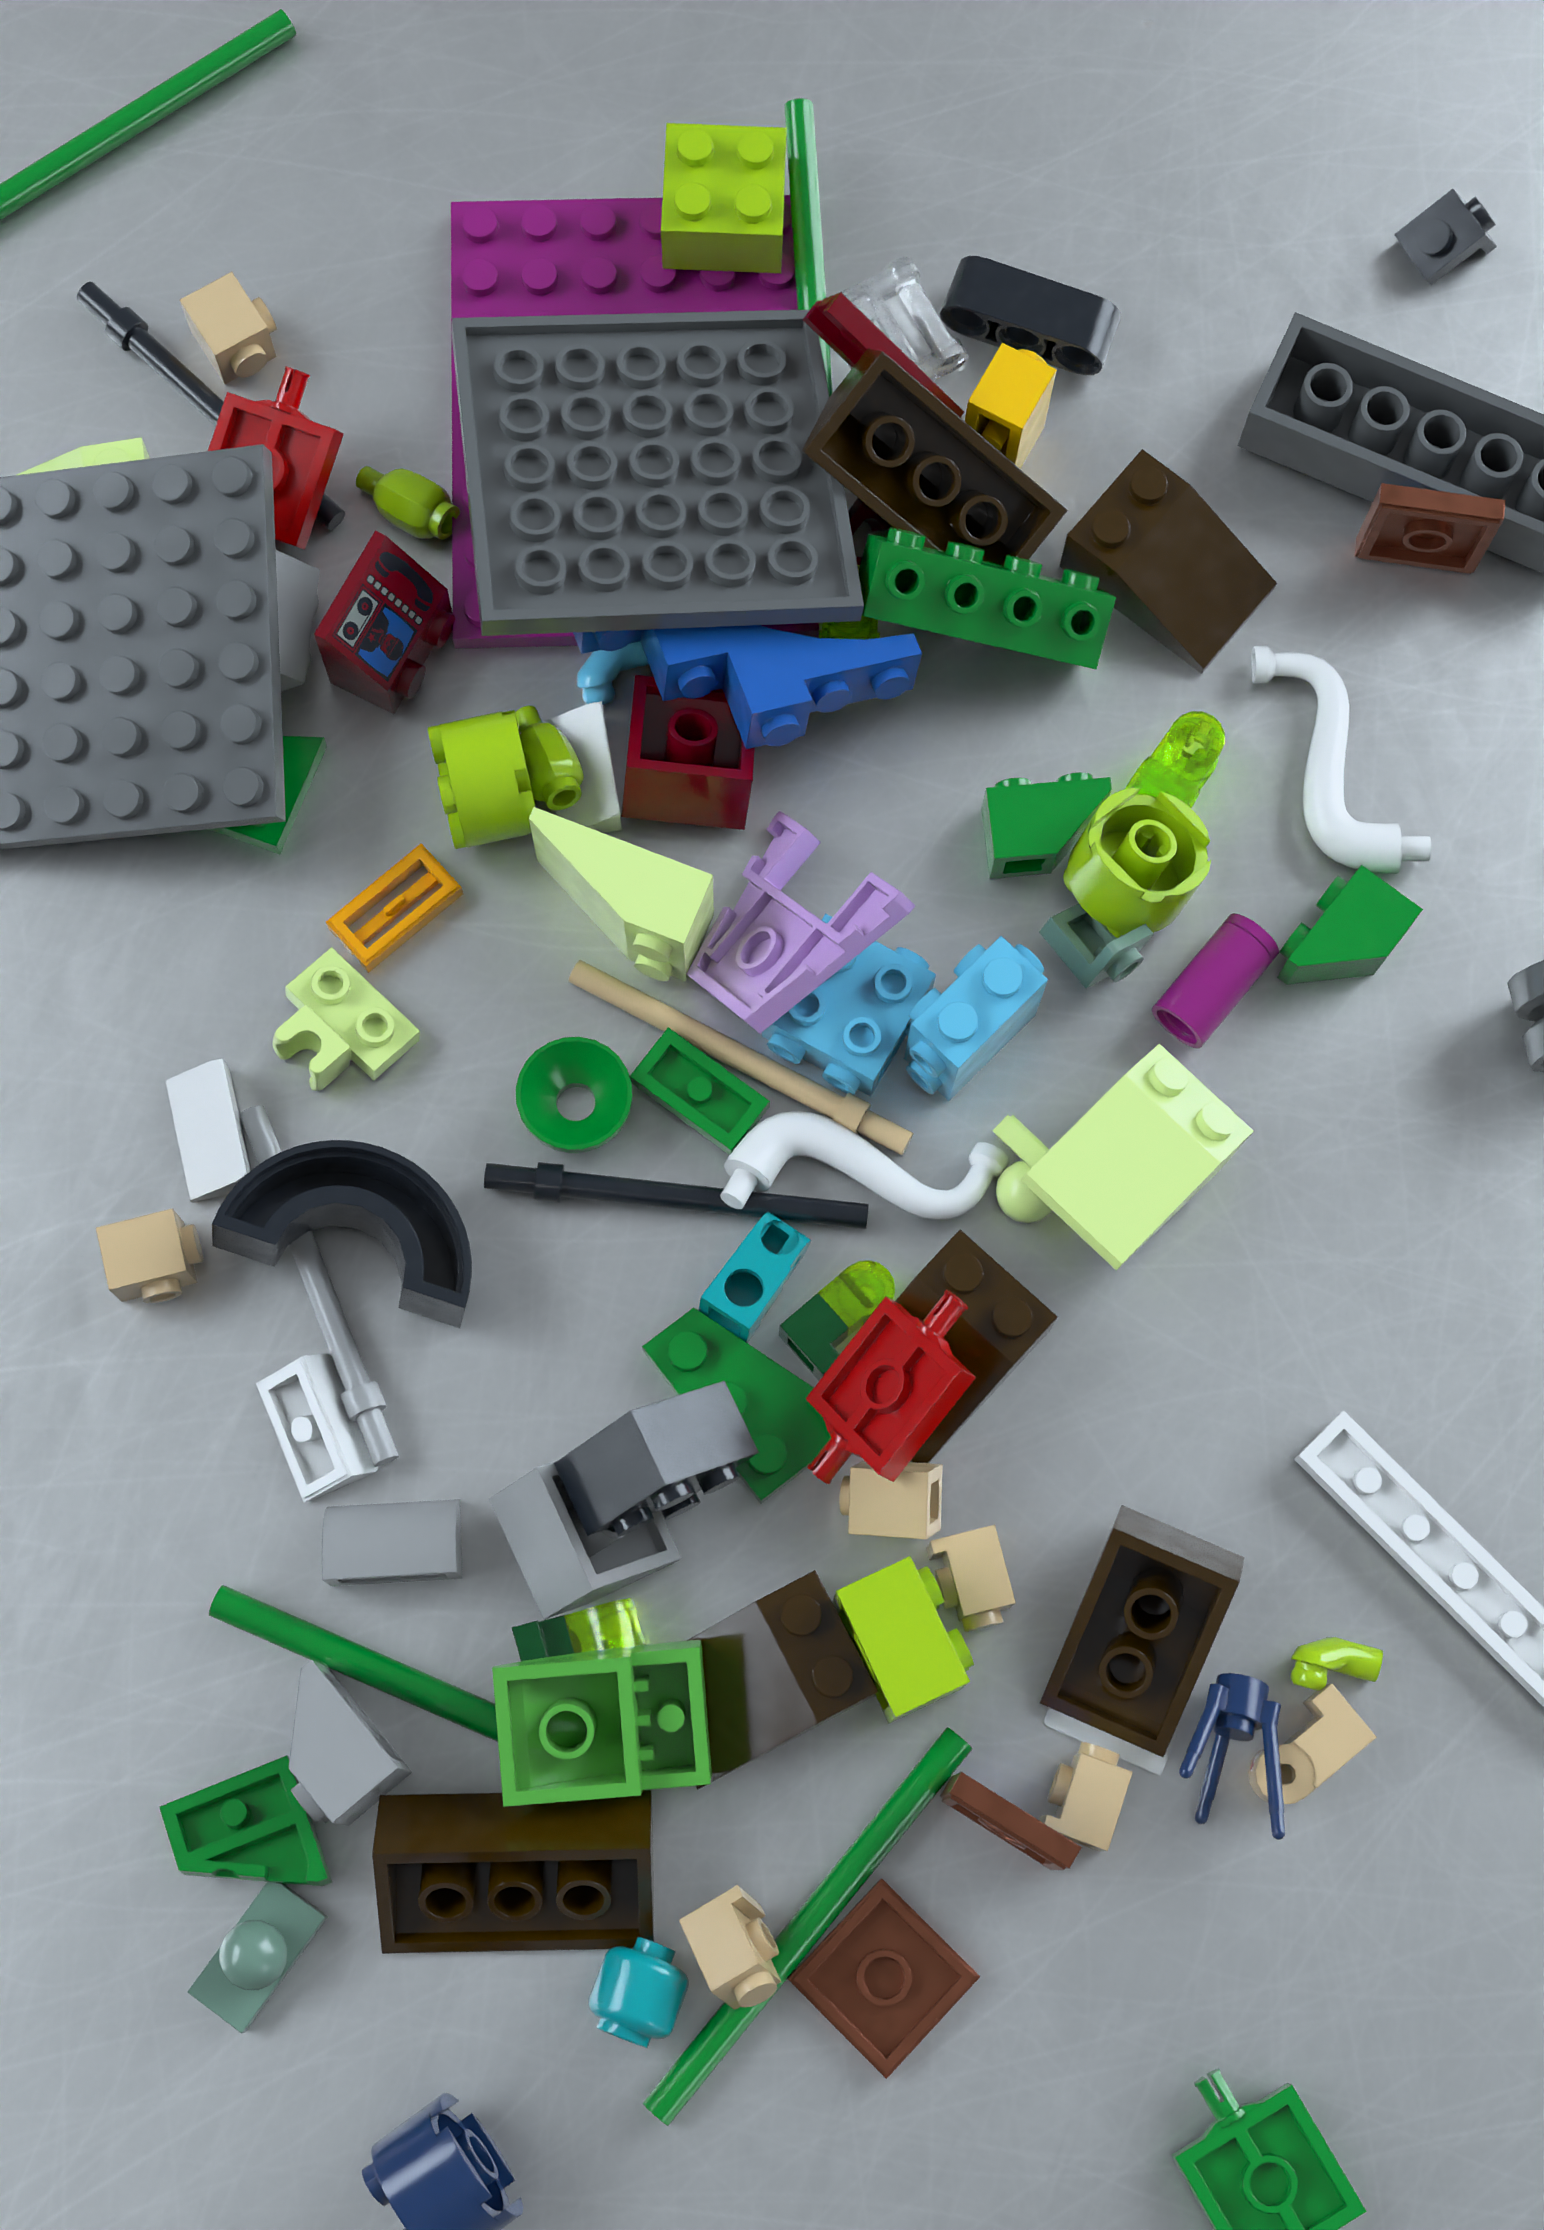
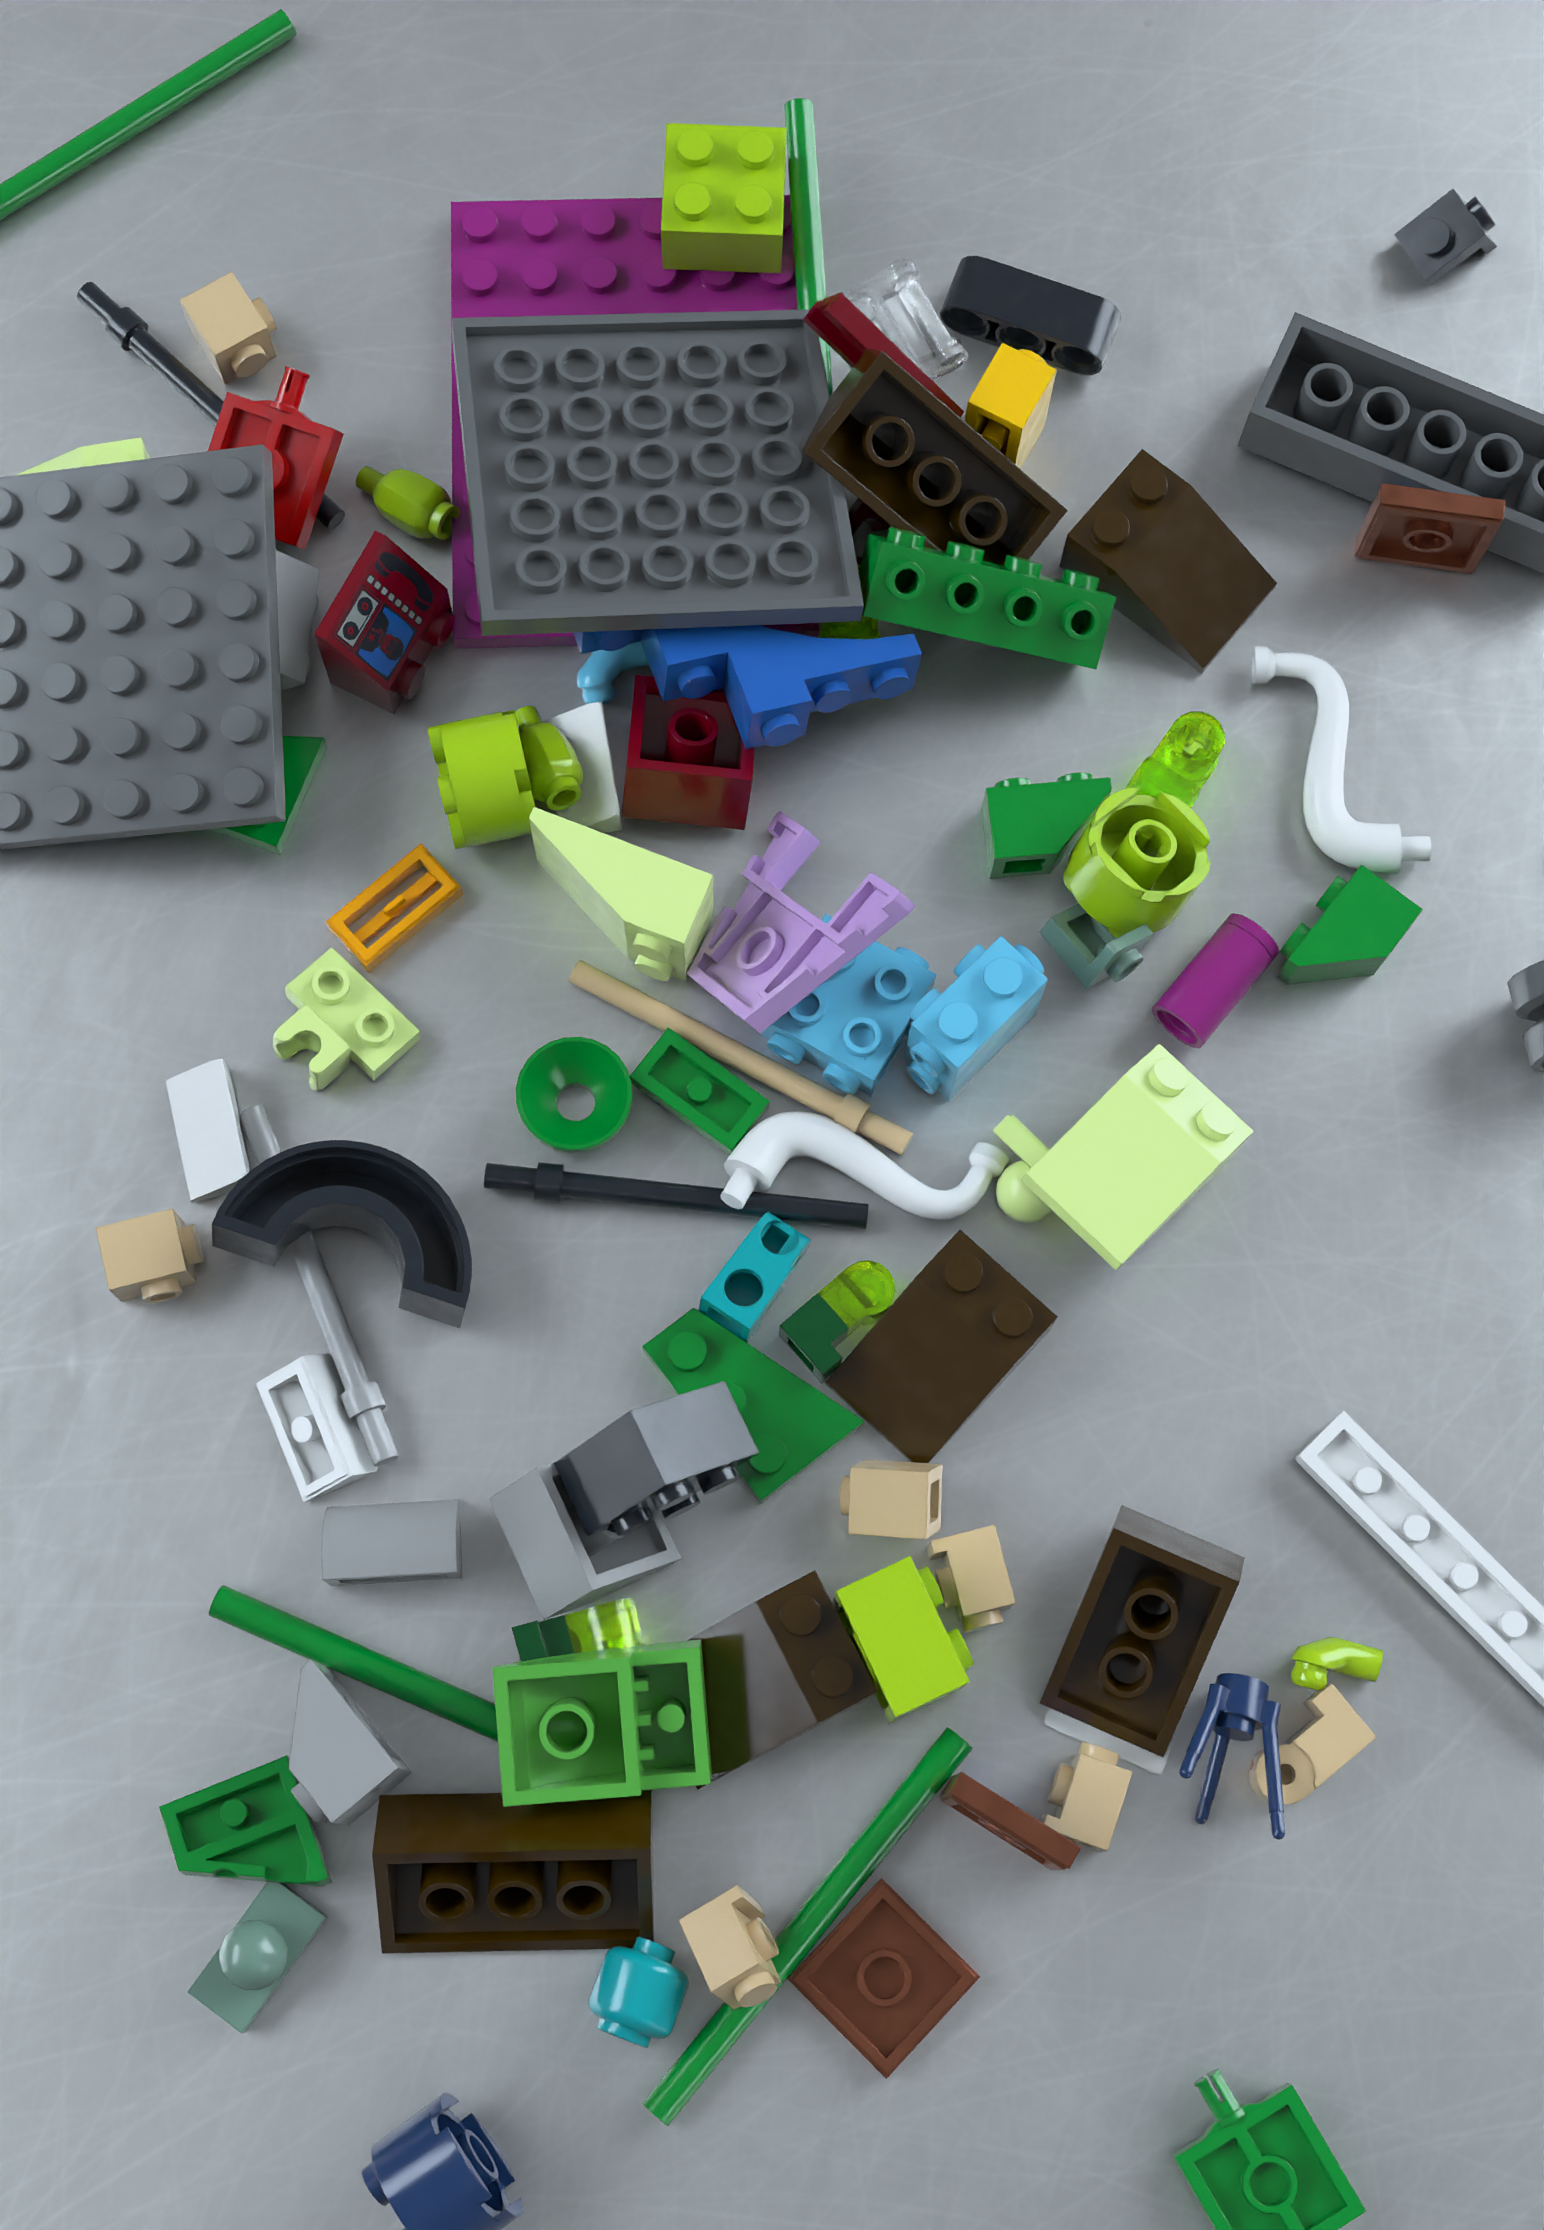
(889, 1388): red plate -> none

